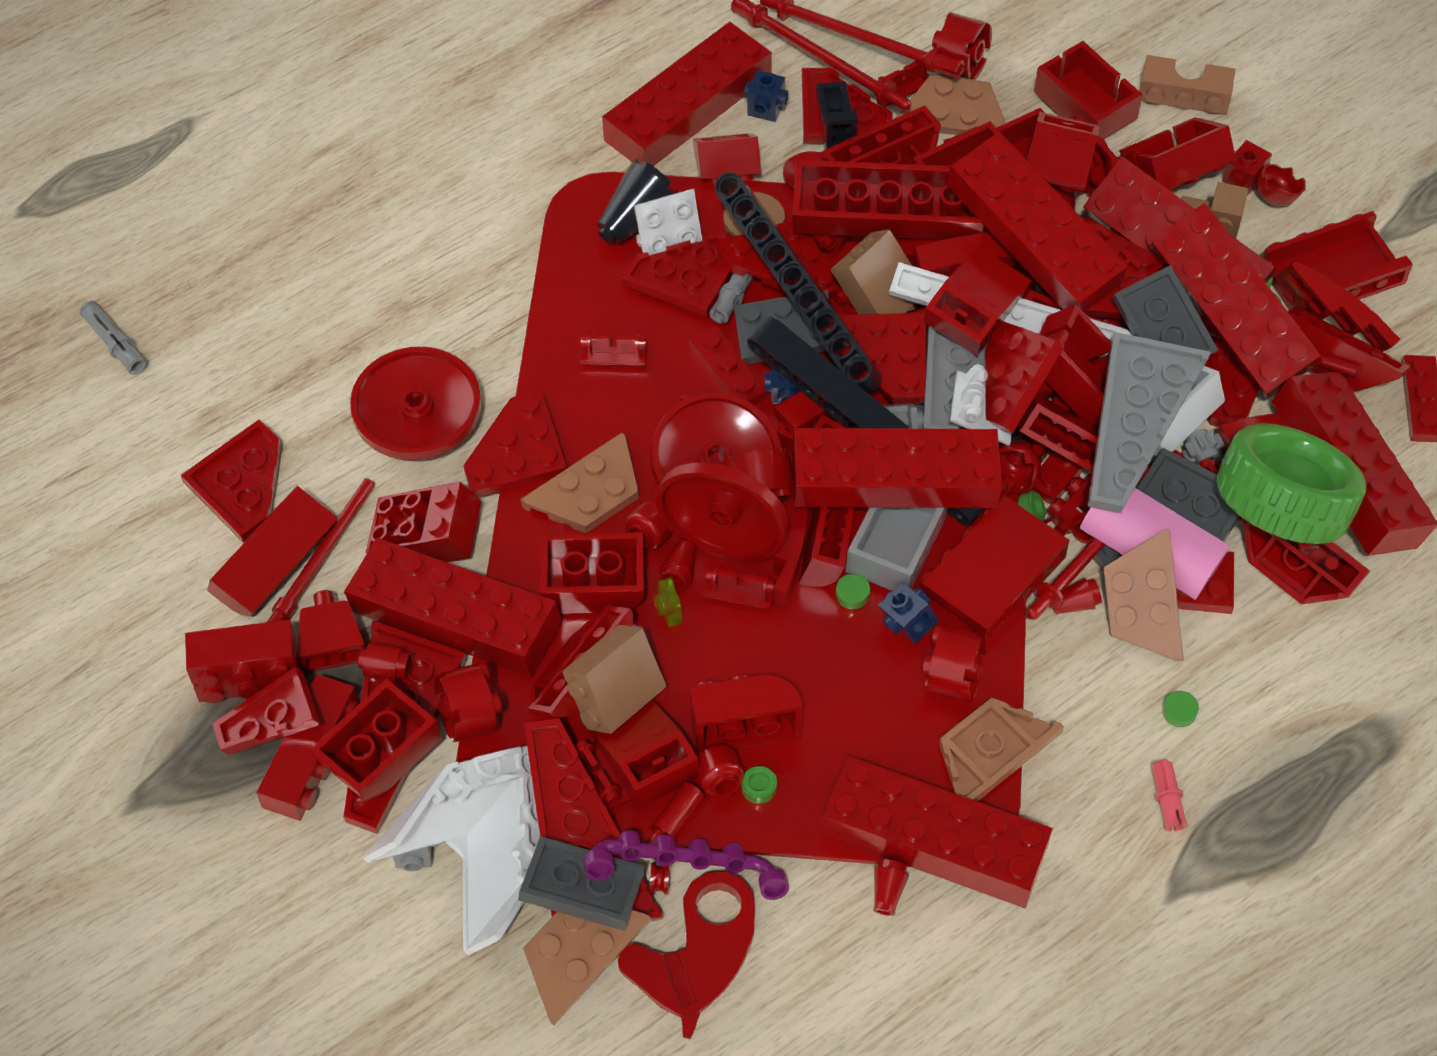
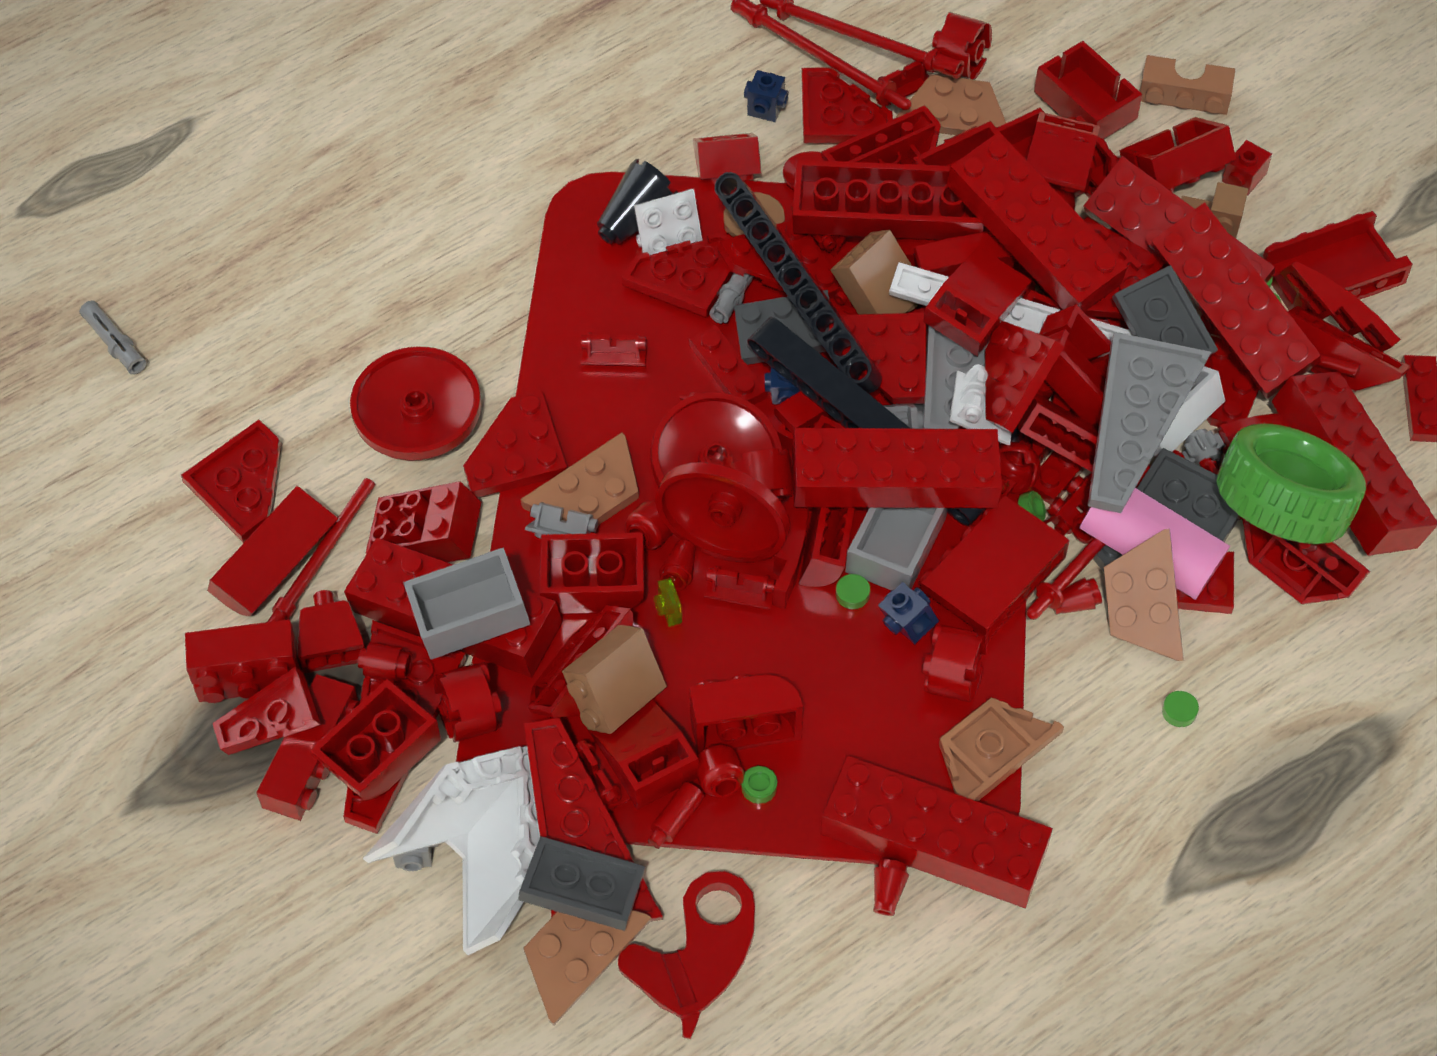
(466, 603): none -> light grey piece
(549, 521): none -> light grey hinge
(600, 866): magenta bar -> none
(659, 879): red bush -> none
(685, 96): red brick -> none
(837, 118): black bracket -> none
(1169, 795): coral axle -> none
(1279, 185): red hair -> none

